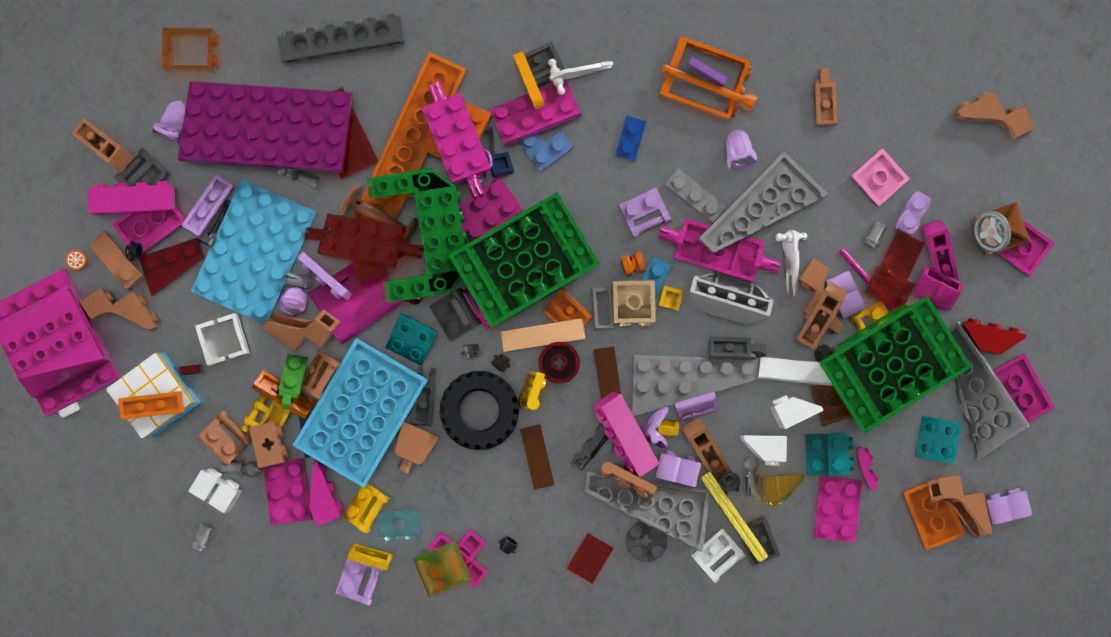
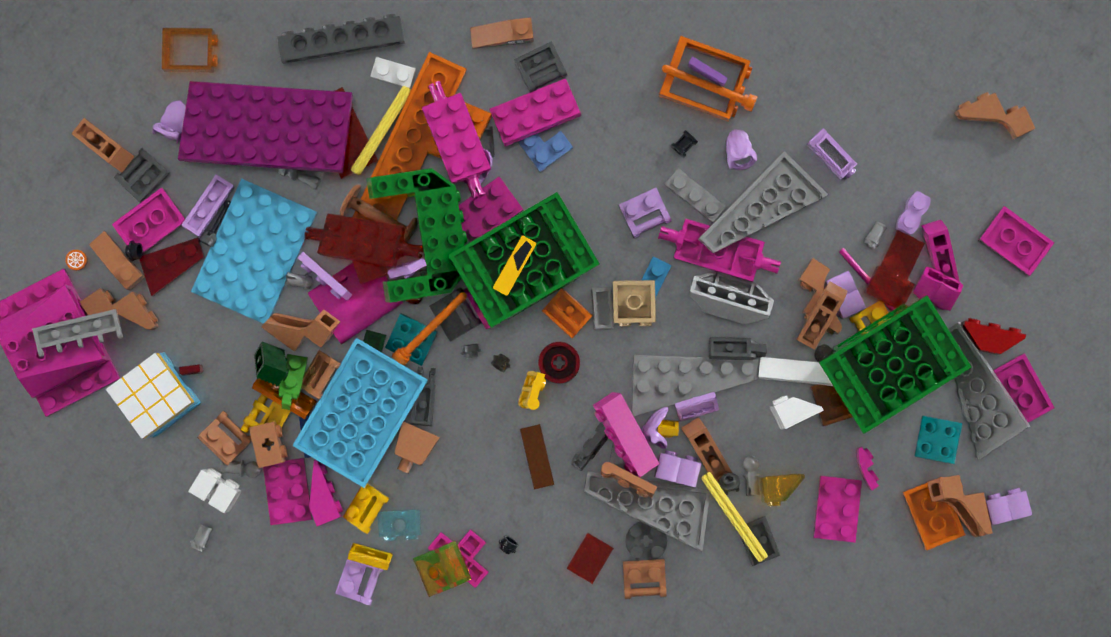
(69, 410): white tile -> none
(77, 330): none -> light grey hinge
(131, 199): dark pink brick -> none
(151, 405): orange plate -> none
(222, 339): white piece -> none
(270, 364): none -> dark green brick
(293, 301): lavender piece -> none
(375, 340): none -> dark green tile
(381, 130): none -> light yellow axle
(393, 72): none -> white plate
(403, 355): none -> orange piece
(407, 269): none -> lavender plate
(450, 410): black tyre -> none
(501, 165): dark blue plate -> none
(502, 33): none -> nougat slope
(514, 265): none -> yellow sticker
(528, 80): light orange beam -> none
(543, 334): light nougat tile -> none
(558, 76): white piece -> none
(607, 371): reddish brown tile -> none
(630, 138): blue plate -> none
(633, 263): orange wheel -> none
(644, 572): none -> nougat plate
(671, 298): yellow plate -> none
(684, 143): none -> black bush
(713, 550): white plate -> none
(767, 448): white slope -> none
(791, 258): white piece -> none
(825, 99): nougat hinge -> none
(828, 454): teal plate -> none
(832, 154): none -> lavender window
(880, 177): bright pink plate -> none
(1000, 229): piece -> none

